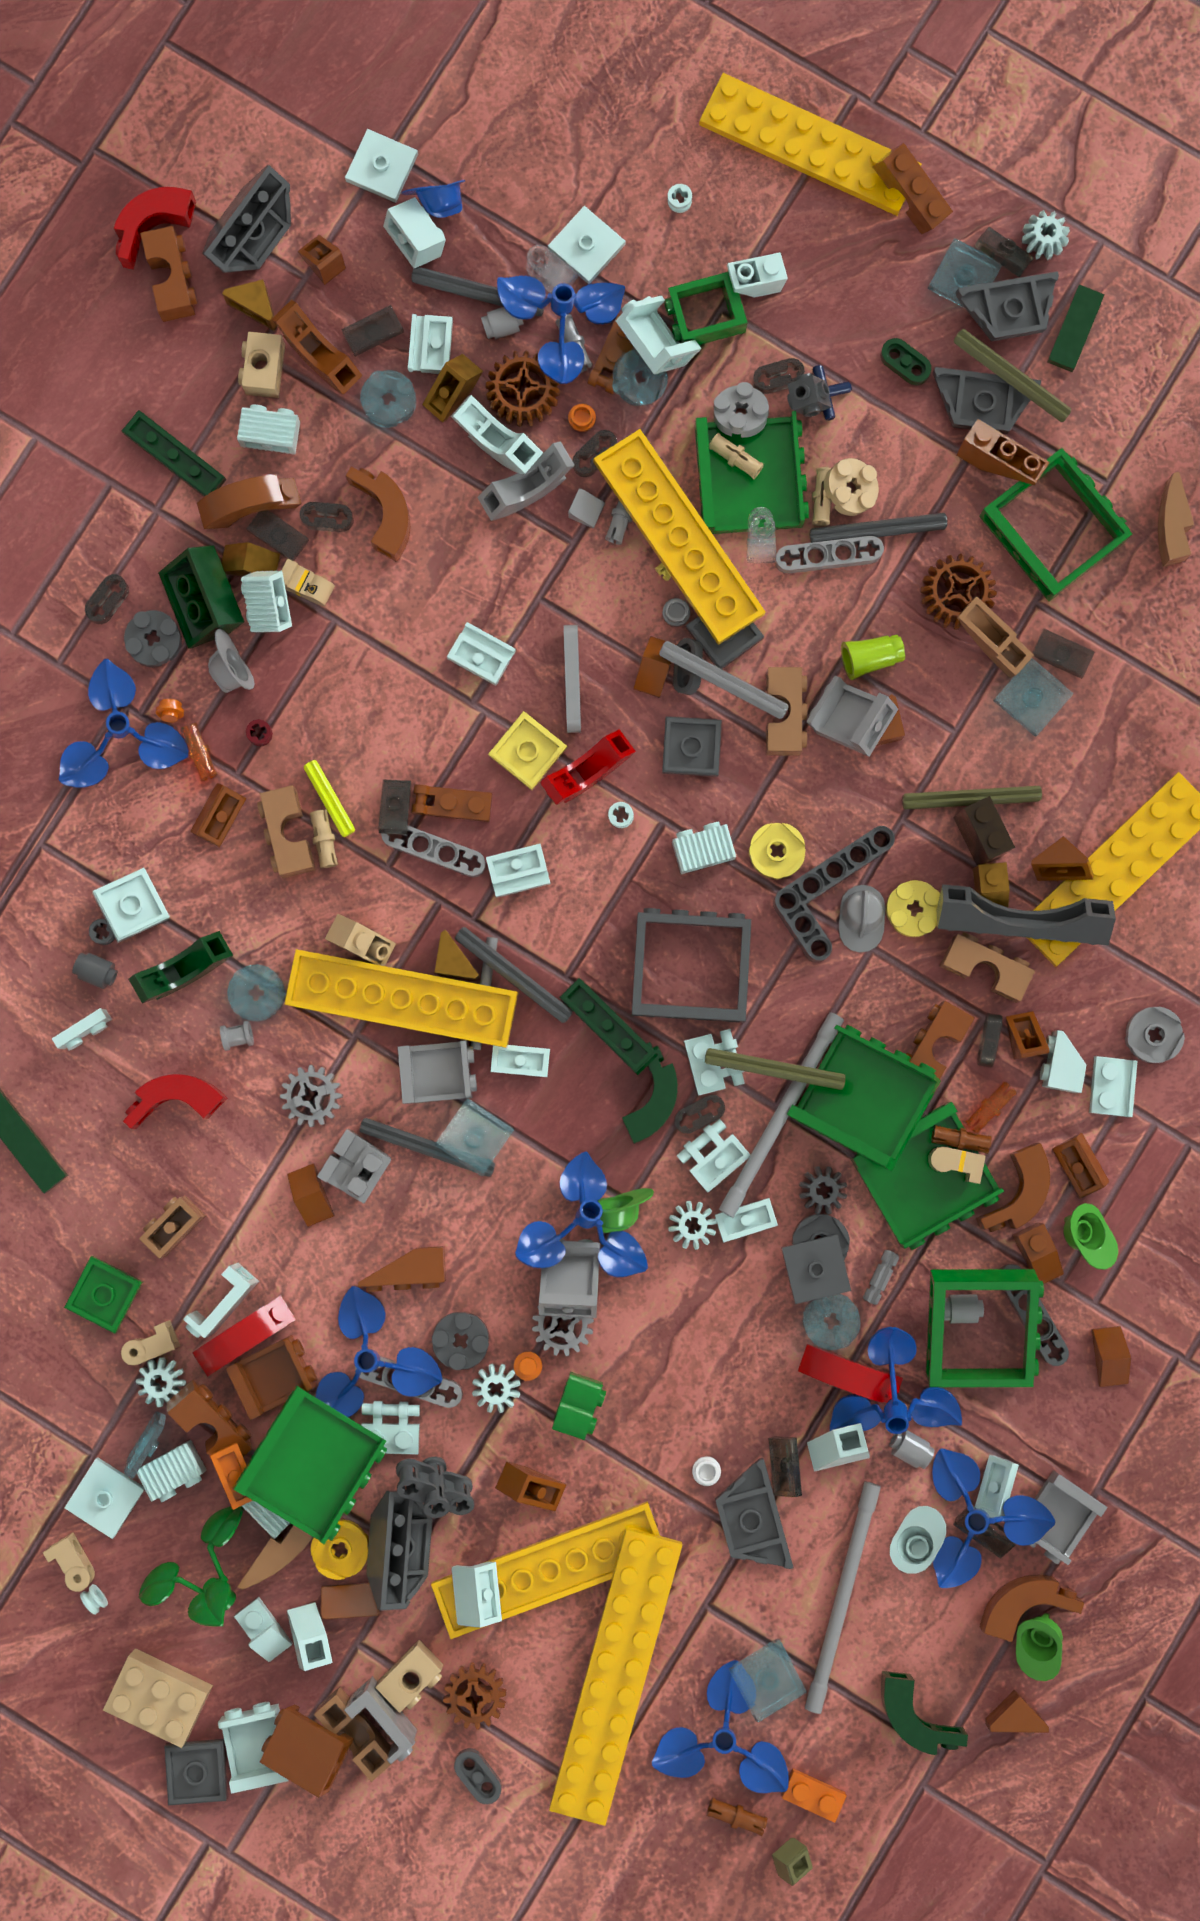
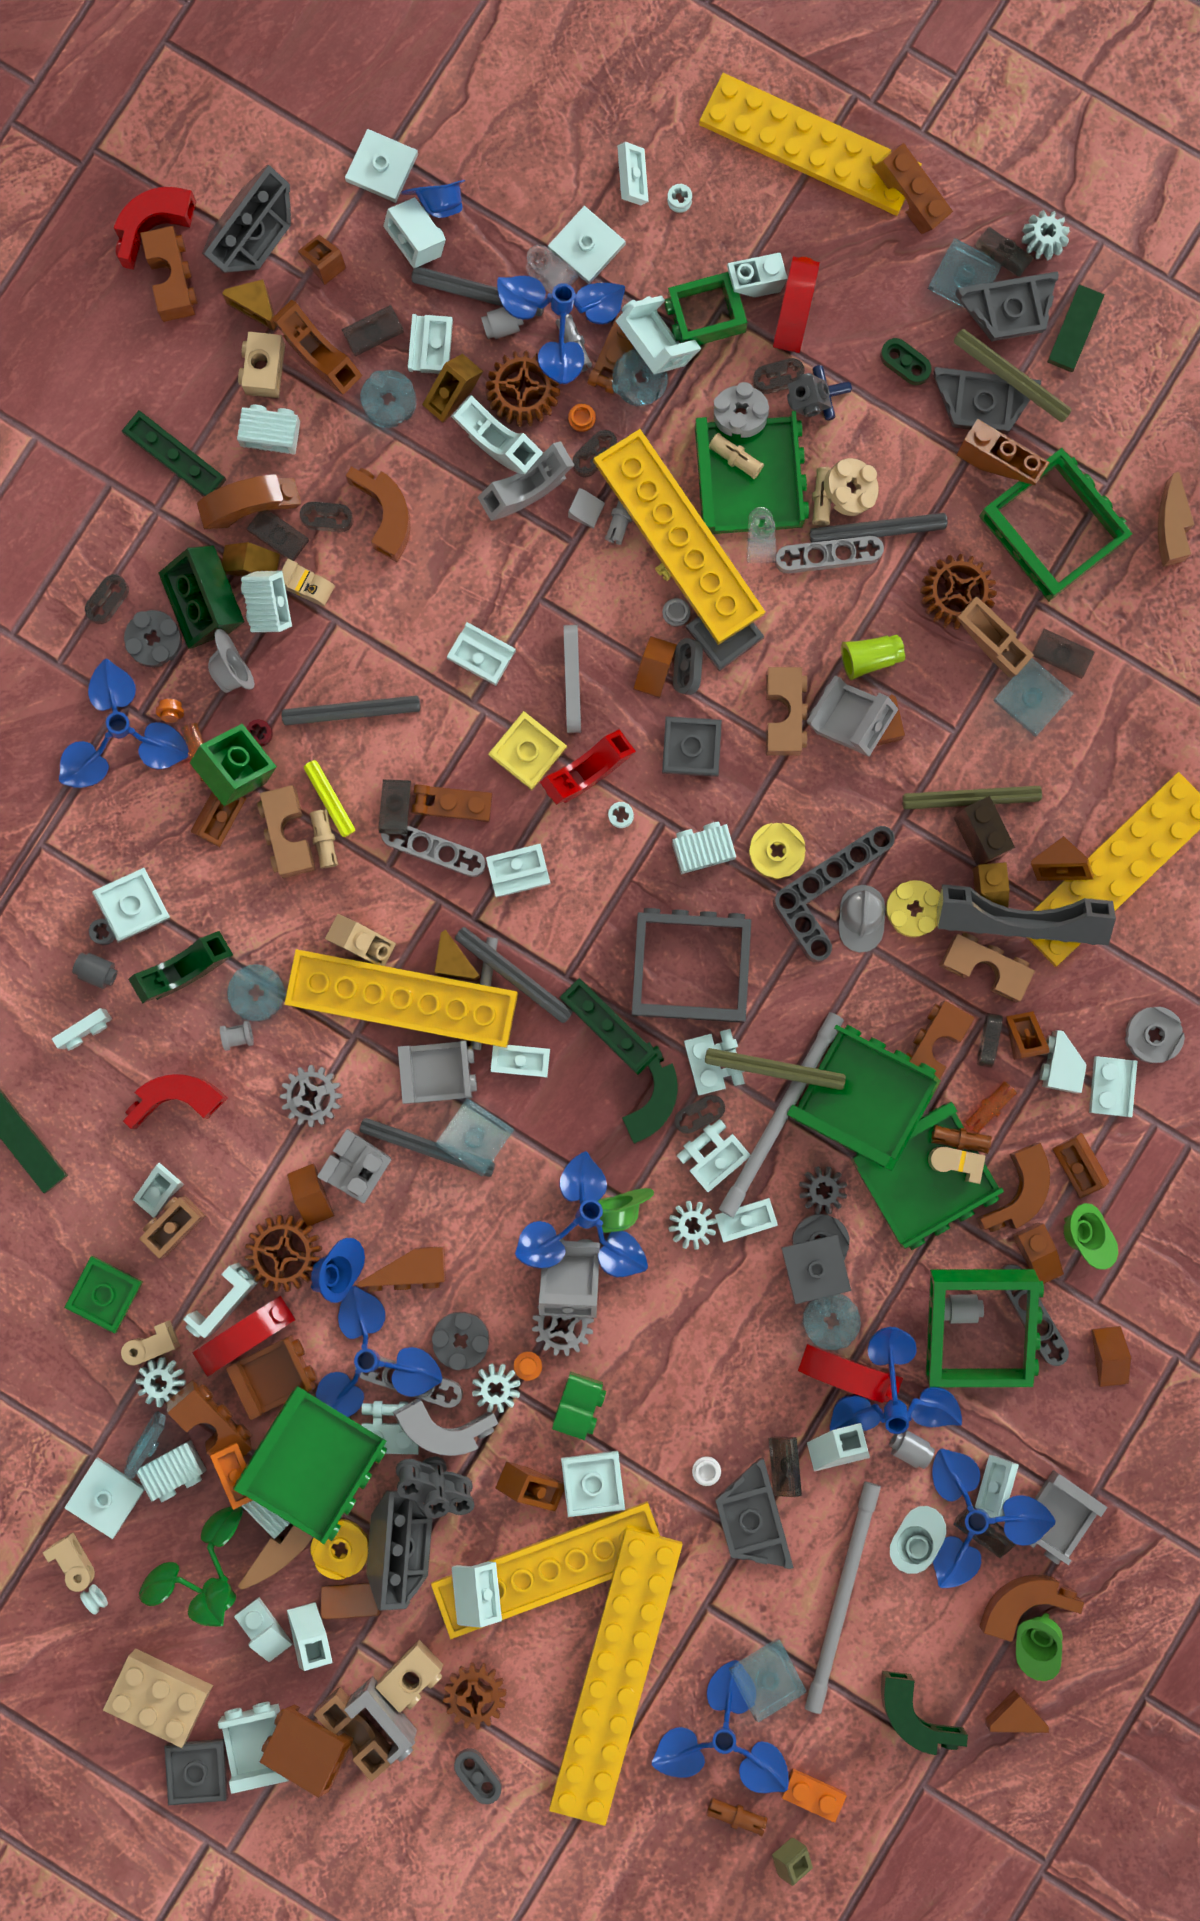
(157, 1190): none -> light aqua slope
(232, 764): none -> green brick
(280, 1266): none -> dark orange gear
(338, 1270): none -> blue piece
(350, 710): none -> dark grey axle
(444, 1441): none -> light grey arch
(592, 1483): none -> light aqua plate
(632, 173): none -> light aqua plate
(723, 679): light grey axle -> none
(796, 304): none -> red arch
(881, 1277): light grey axle -> none

